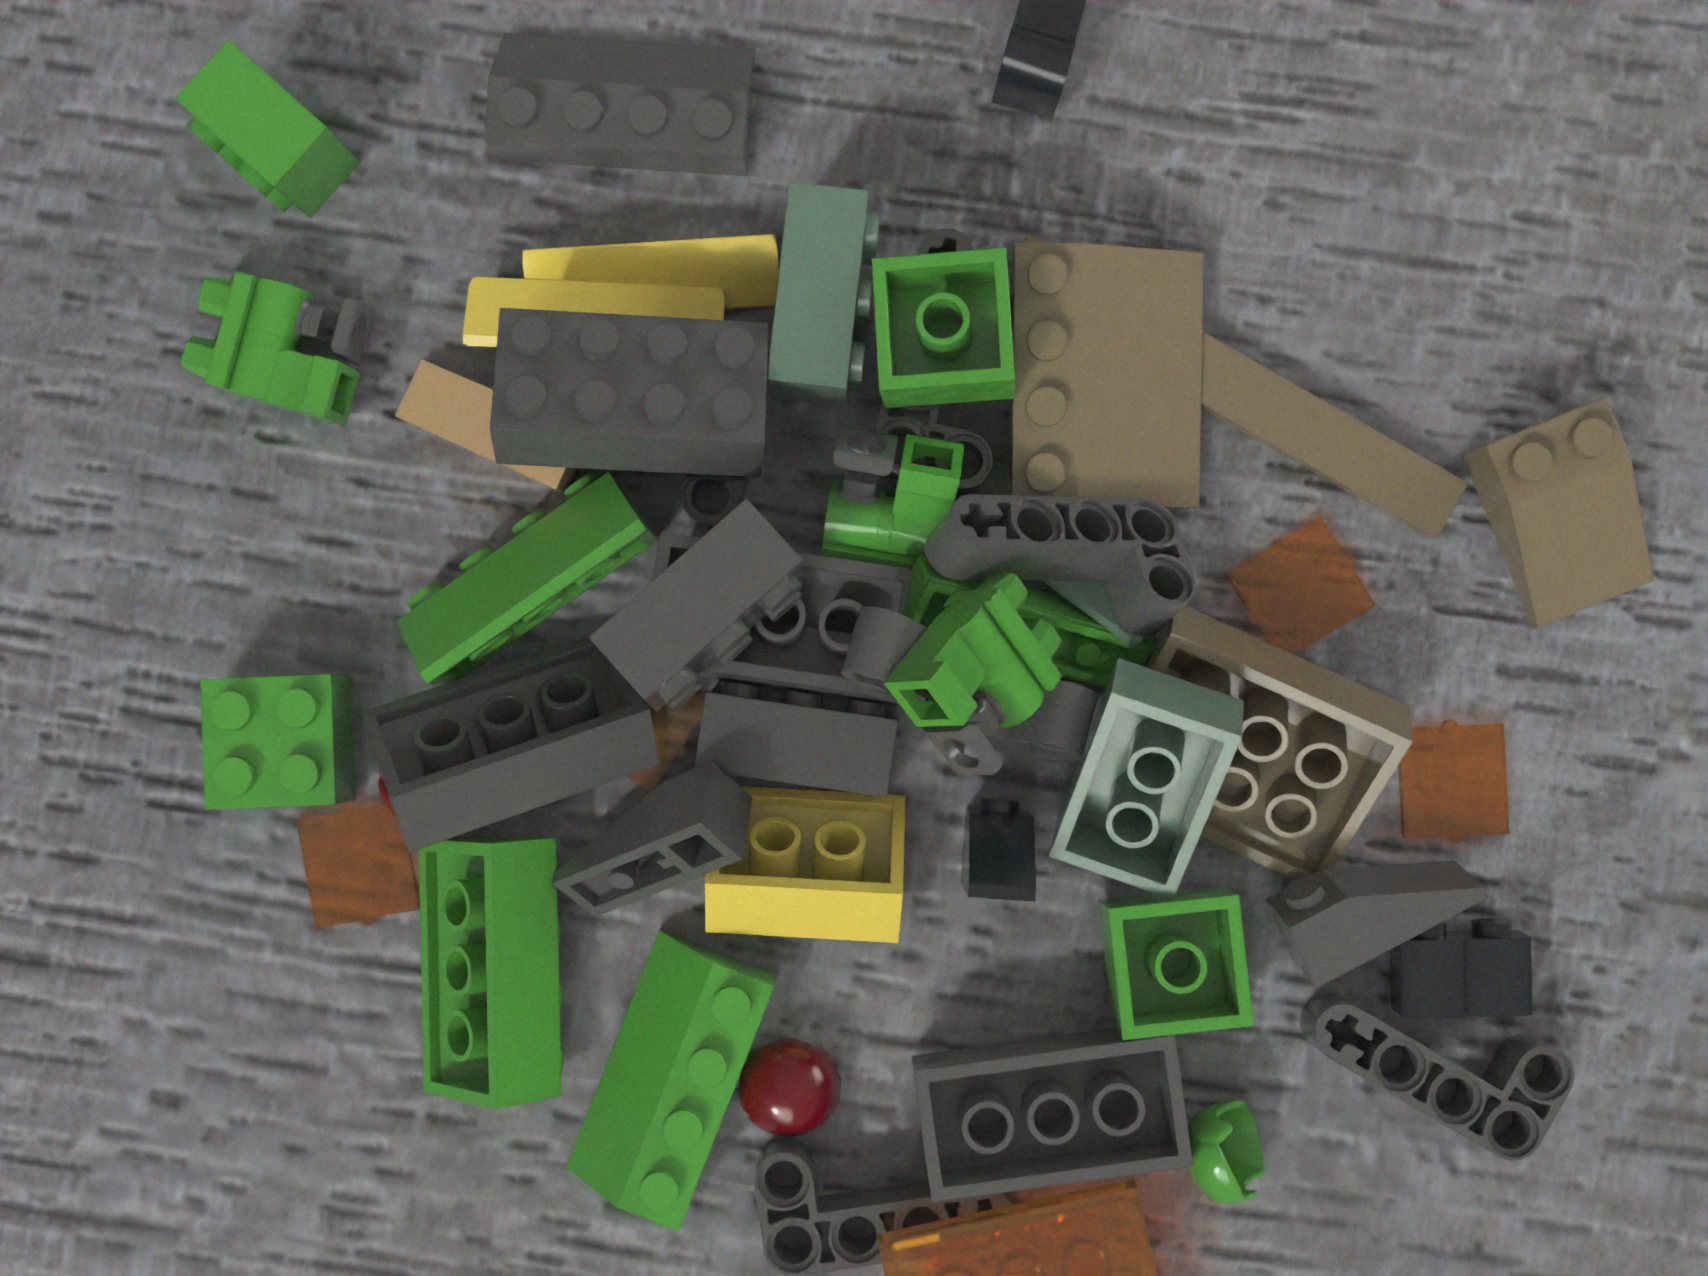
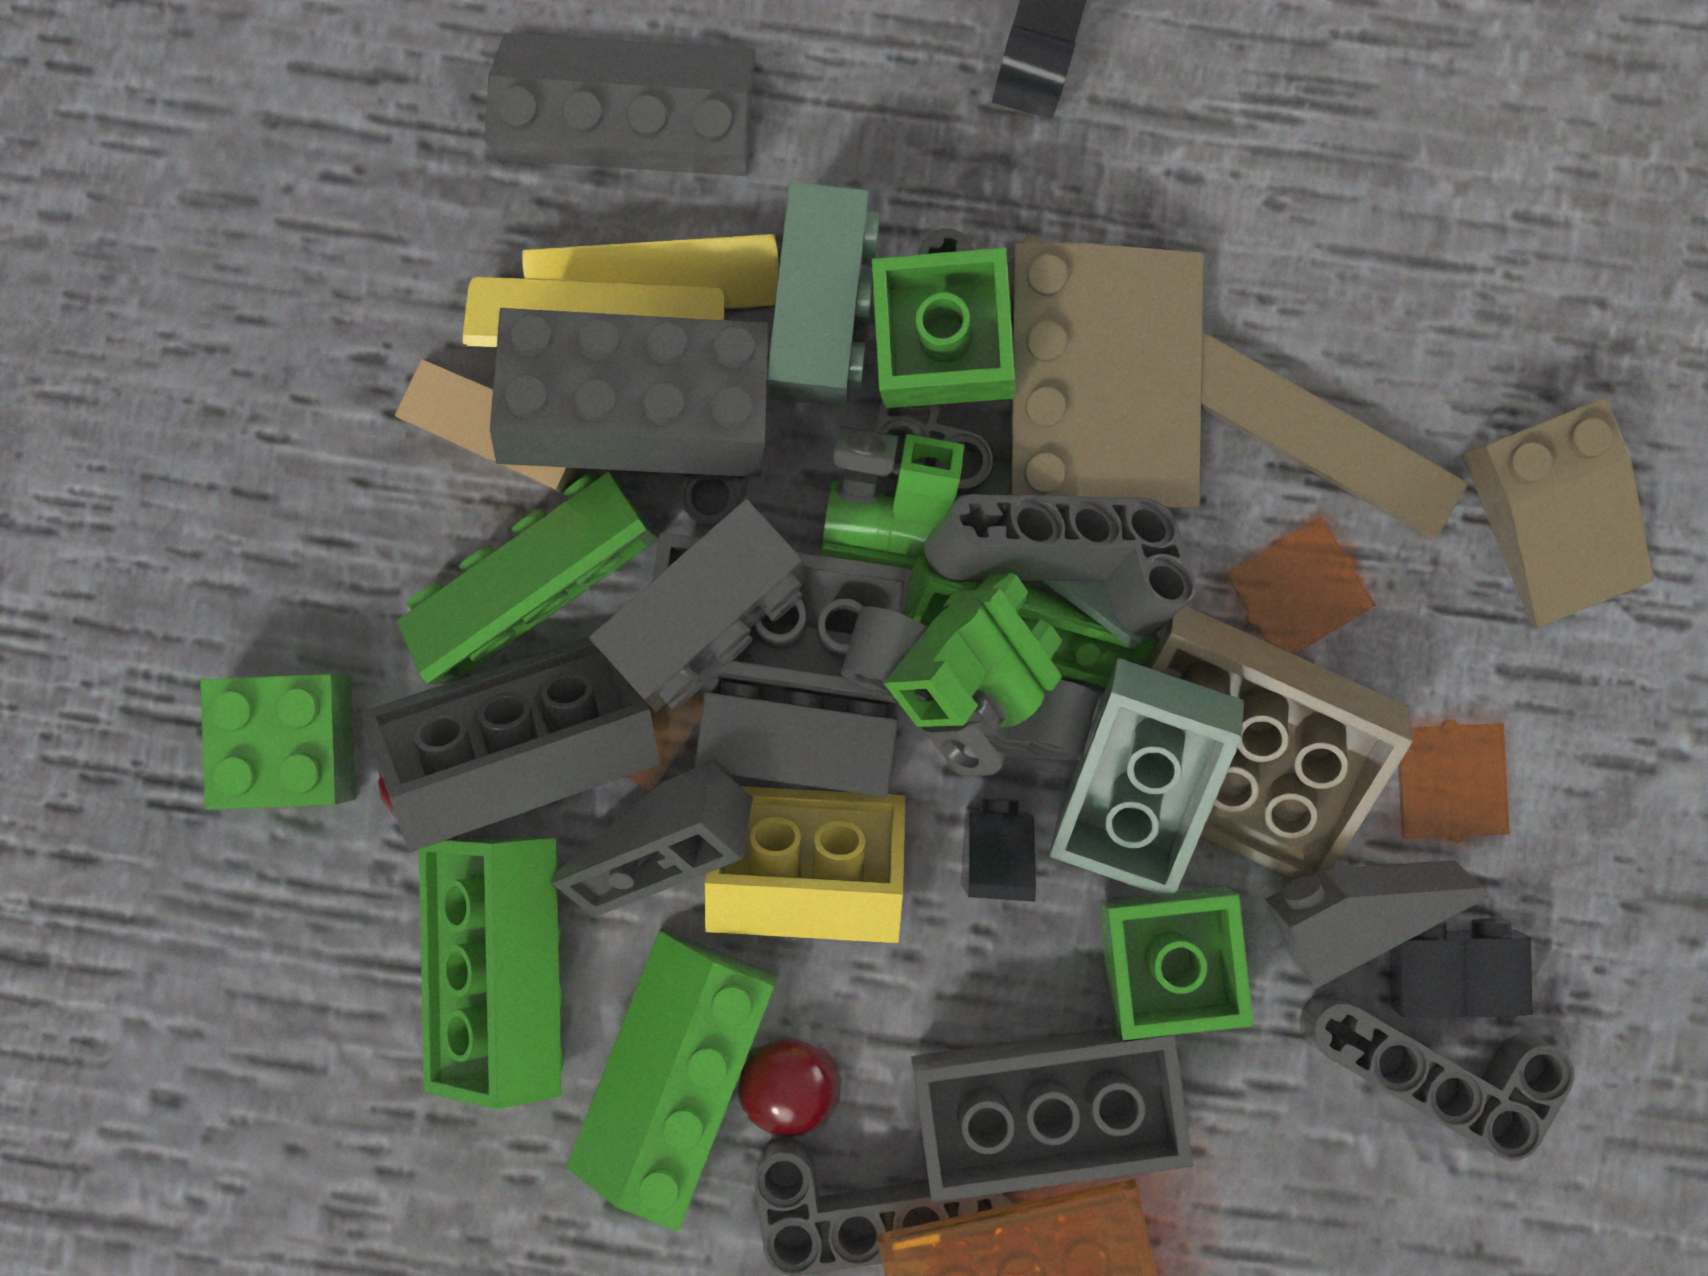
(260, 340): bright green hips -> none
(265, 132): bright green brick -> none
(357, 865): clear orange piece -> none
(1225, 1152): bright green hair -> none

